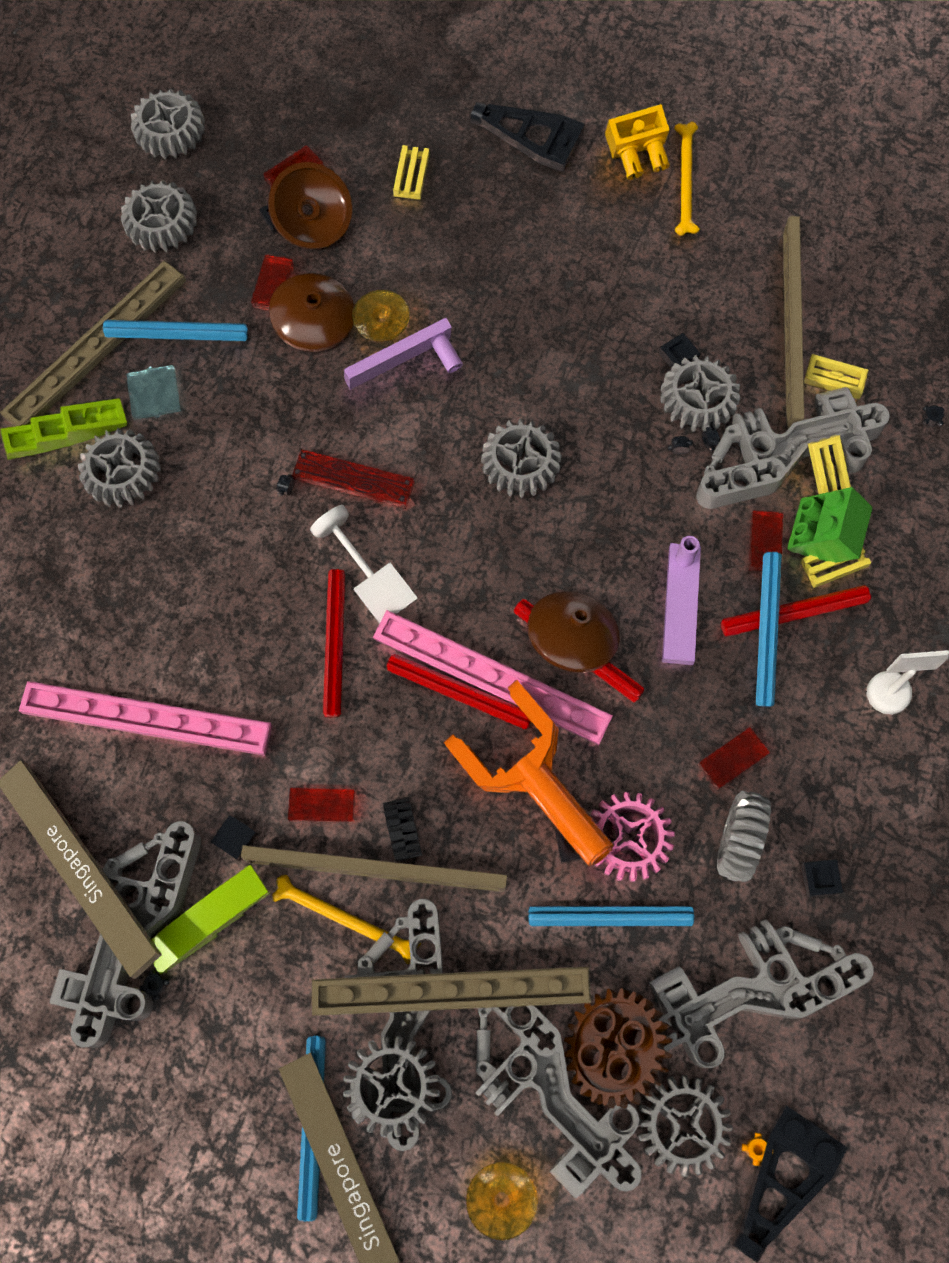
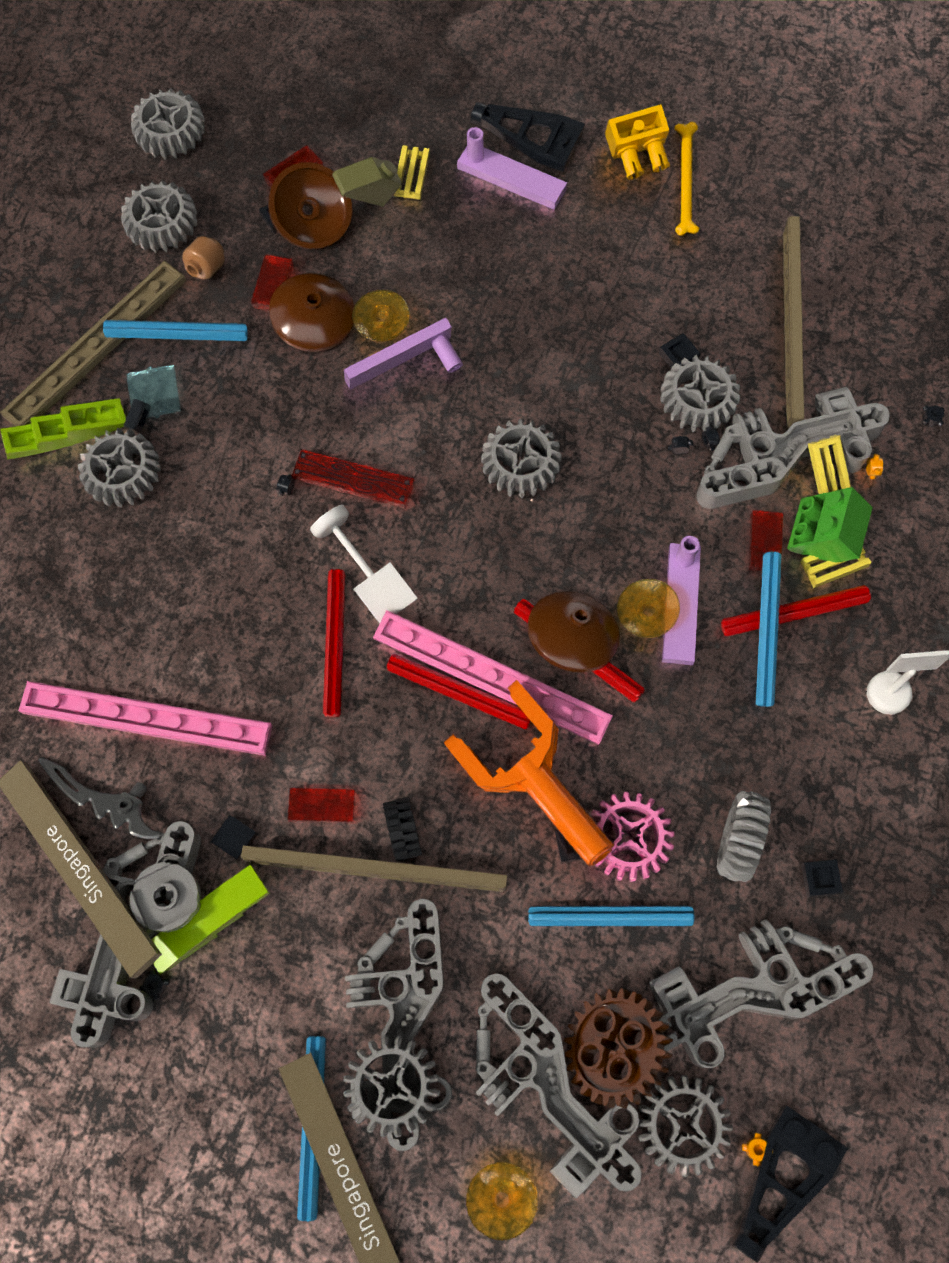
(121, 807): none -> dark grey piece
(137, 415): none -> black tile
(147, 890): none -> light grey plate
(203, 257): none -> medium nougat head
(288, 891): yellow piece -> none
(368, 181): none -> olive slope
(450, 991): dark tan tile -> none
(509, 173): none -> lavender piece
(645, 595): none -> clear yellow dish
(733, 758): clear red tile -> none
(835, 379): light yellow tile -> none
(874, 466): none -> light orange piece

